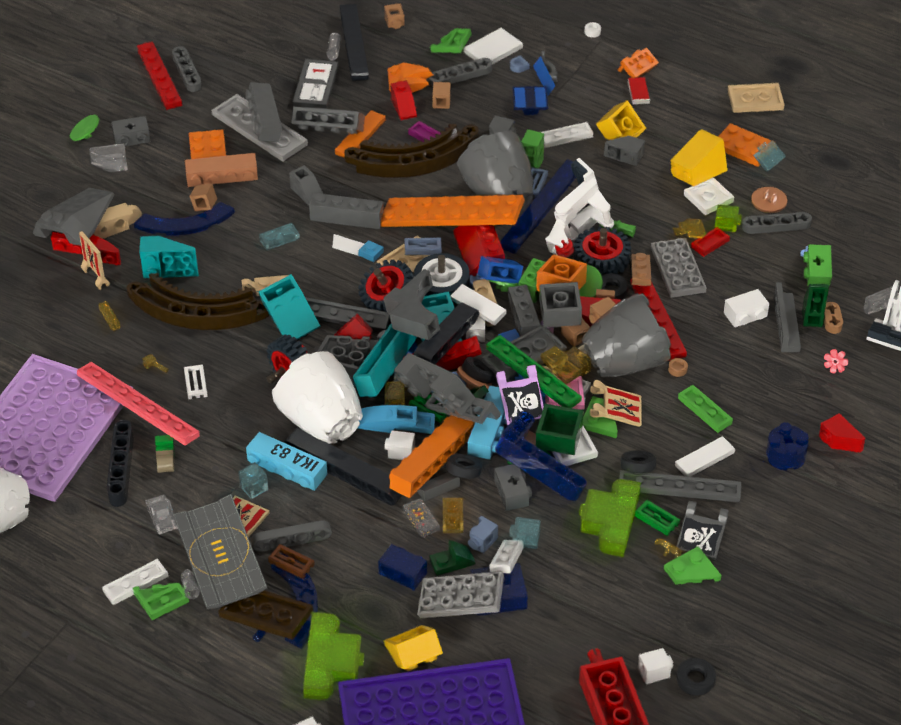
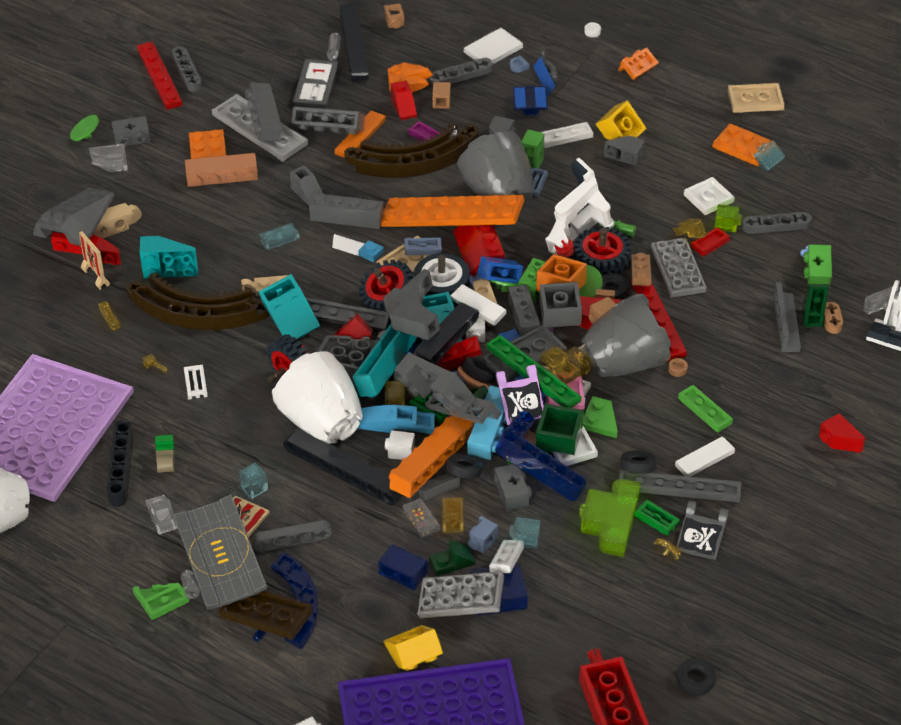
(138, 403): coral tile -> none
(142, 577): white tile -> none
(186, 225): clear blue tile -> none
(203, 197): medium nougat brick -> none
(286, 461): medium azure brick -> none
(289, 563): reddish brown tile -> none
(330, 656): clear neon green brick -> none
(453, 42): bright green wing -> none
(538, 208): clear blue tile -> none
(575, 333): medium nougat brick -> none
(617, 404): tan flag -> none
(638, 90): red tile -> none
(655, 665): white brick -> none
(692, 567): bright green wing -> none
(700, 159): yellow slope -> none
(746, 308): white brick -> none
(769, 199): nougat piece -> none
(787, 447): clear blue brick -> none
(835, 361): coral plant -> none

